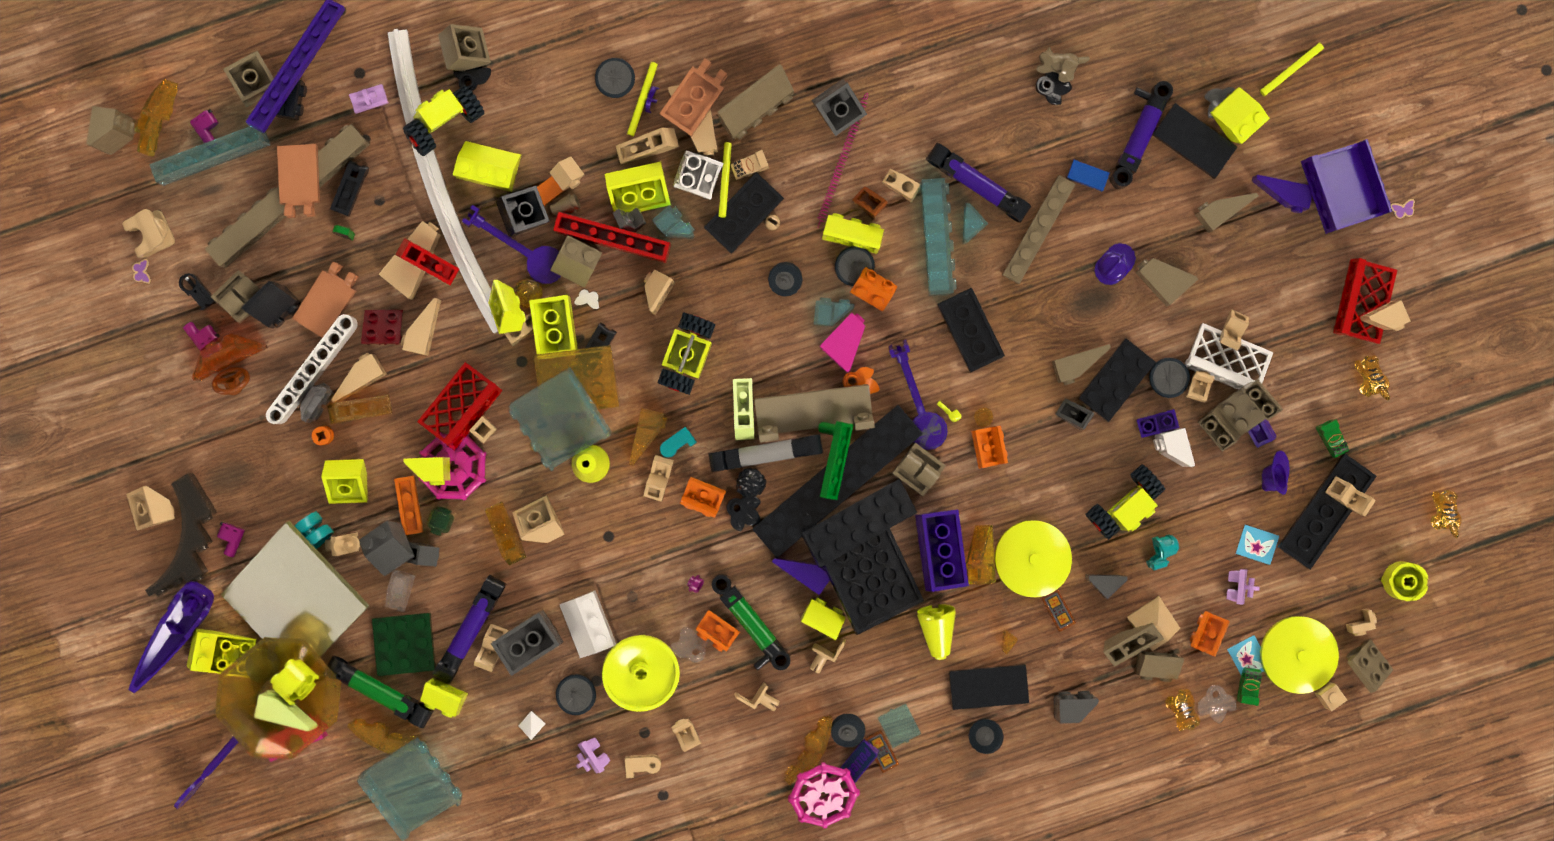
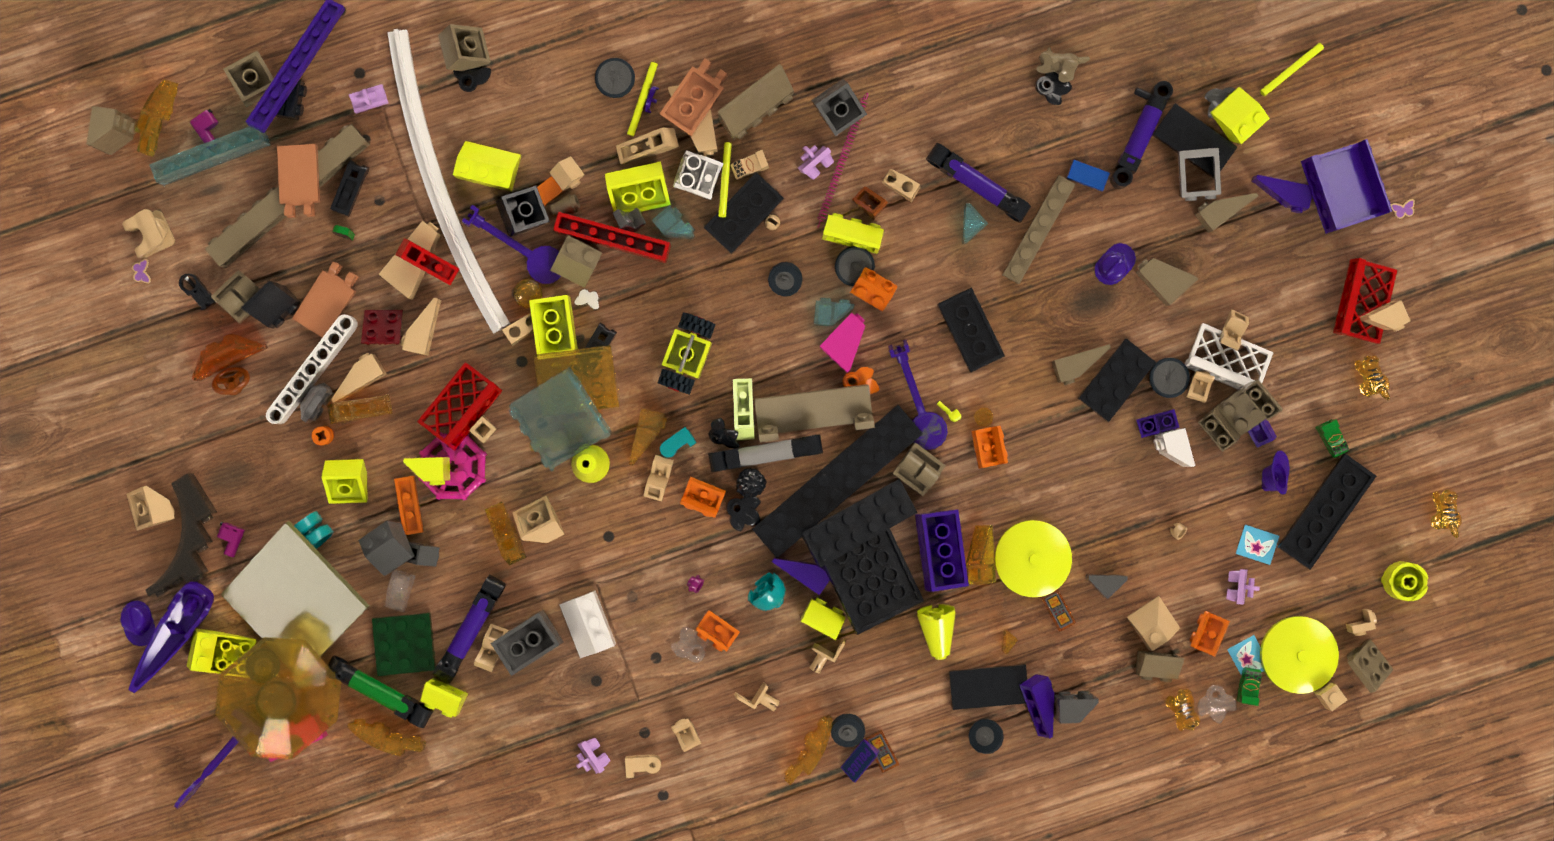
(137, 623): none -> dark purple piece
(203, 337): magenta piece -> none
(275, 709): yellowish green slope -> none
(294, 681): neon yellow brick -> none
(343, 544): tan hips -> none
(409, 787): clear light blue panel -> none
(439, 111): brick -> none
(440, 520): clear green head -> none
(505, 308): neon yellow slope -> none
(531, 725): white slope -> none
(575, 694): dark grey wheel -> none
(640, 673): neon yellow dish -> none
(657, 289): tan slope -> none
(721, 435): none -> black plate
(752, 623): piece -> none
(768, 593): none -> teal cylinder
(822, 155): none -> lavender hips
(825, 805): dark pink plate -> none
(837, 456): green piece -> none
(899, 725): clear light blue piece -> none
(936, 234): clear light blue brick -> none
(1040, 703): none -> dark purple slope
(1074, 414): dark grey slope -> none
(1131, 508): brick -> none
(1131, 642): dark tan slope -> none
(1164, 548): teal piece -> none
(1179, 531): none -> tan hinge
(1209, 194): none -> light grey window
(1350, 496): tan slope -> none

